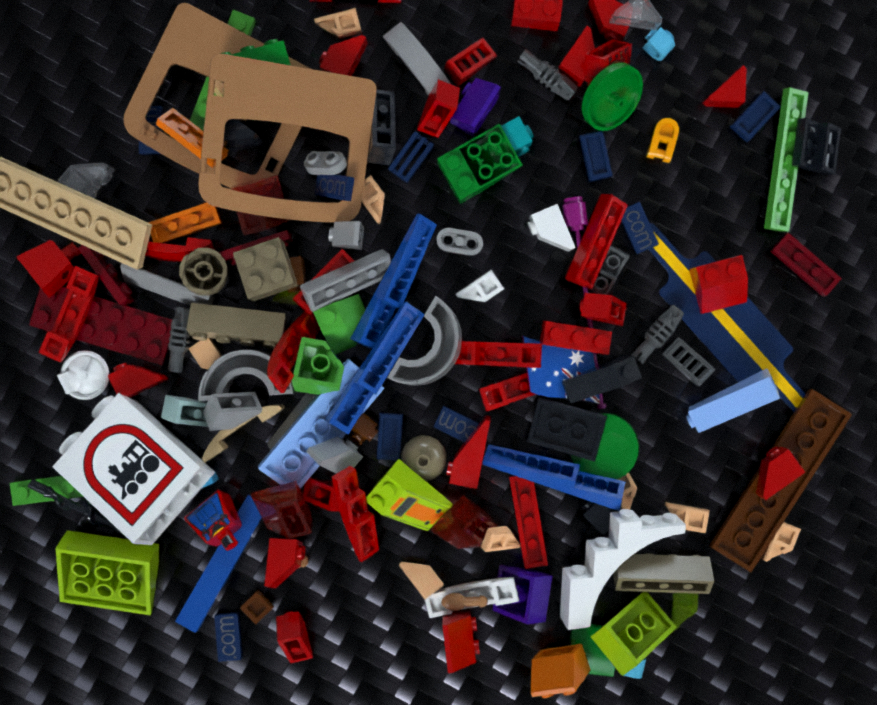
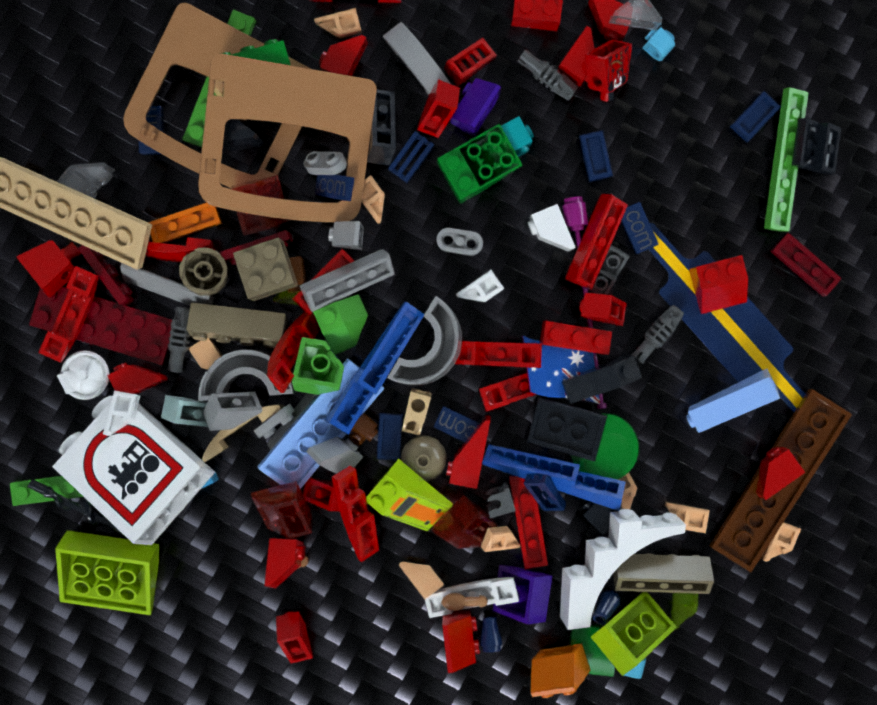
(121, 411): none -> white tile
(185, 133): orange plate -> none
(216, 520): torso -> none
(219, 570): blue slope -> none
(228, 636): dark blue tile -> none
(257, 607): reddish brown plate -> none
(268, 427): none -> light grey plate
(395, 283): blue slope -> none
(416, 411): none -> tan leg
(490, 635): none -> dark blue cone
(501, 500): none -> dark grey hinge
(547, 491): none -> dark blue tile
(606, 606): none -> dark blue cone
(612, 96): green piece -> none
(666, 132): light orange plate -> none
(708, 369): dark grey slope -> none
(730, 93): red slope -> none

